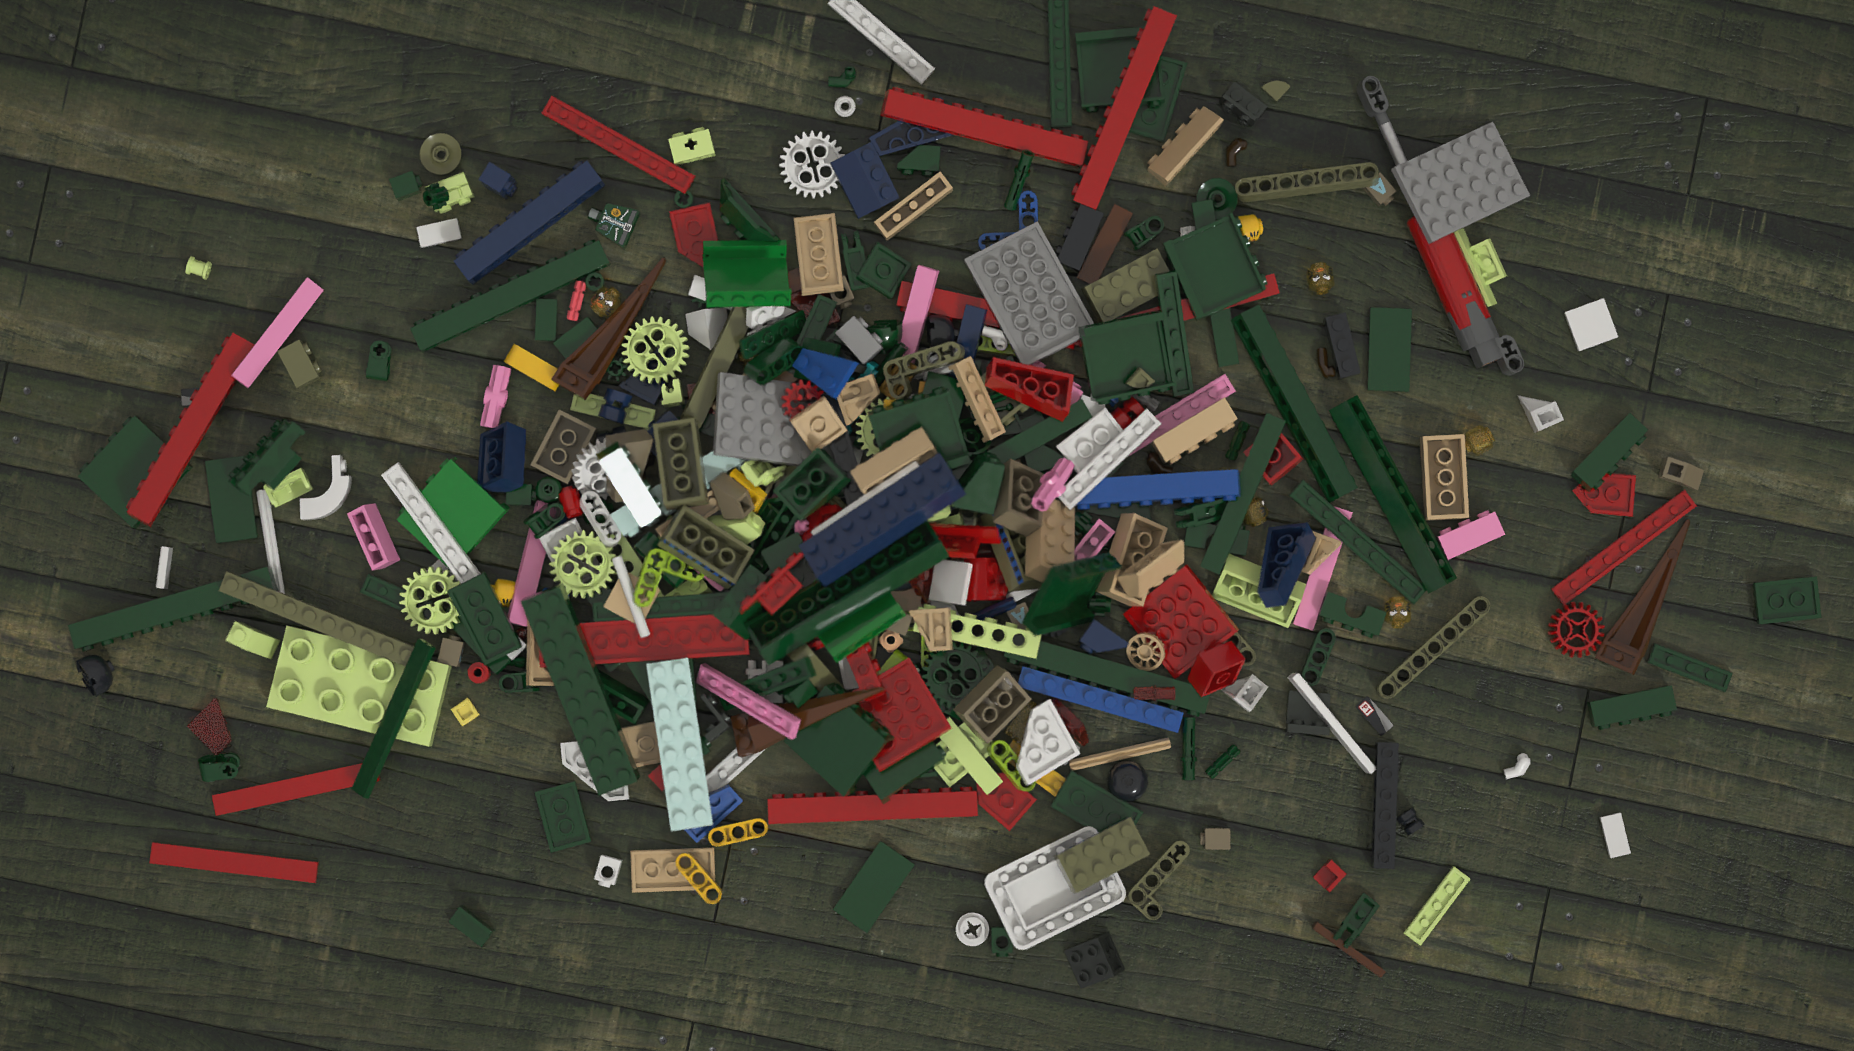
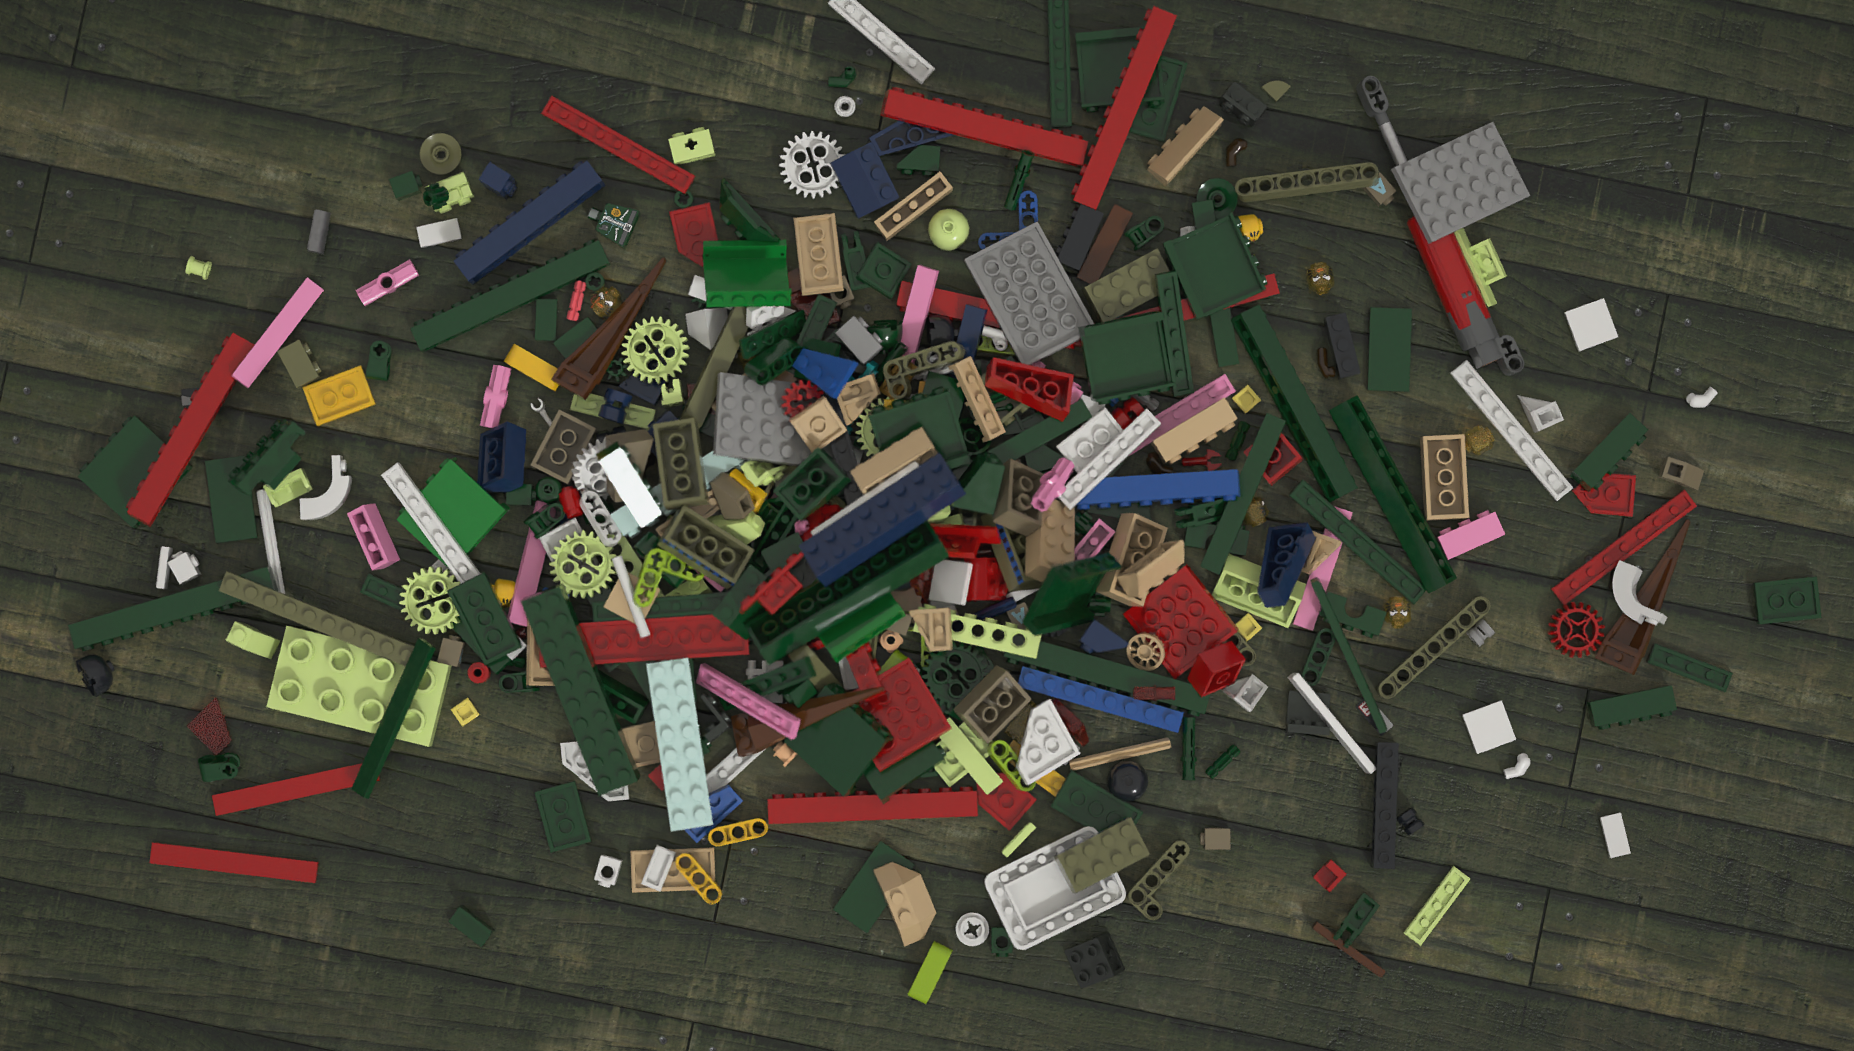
(184, 567): none -> white brick
(318, 231): none -> flat silver brick
(339, 395): none -> yellow tile
(399, 276): none -> bright pink piece
(541, 410): none -> white hand
(658, 868): none -> white tile
(784, 753): none -> light nougat brick
(906, 901): none -> tan wedge
(930, 972): none -> lime beam
(948, 229): none -> yellowish green cylinder
(1018, 839): none -> yellowish green tile
(1139, 379): olive tile -> none
(1194, 461): none -> red bar
(1246, 399): none -> light yellow tile
(1248, 627): none -> light yellow tile
(1349, 655): none -> dark green tile
(1476, 636): none -> light grey wheel
(1488, 727): none -> white tile
(1511, 430): none -> white tile
(1624, 590): none -> white arch
(1701, 401): none -> white arm

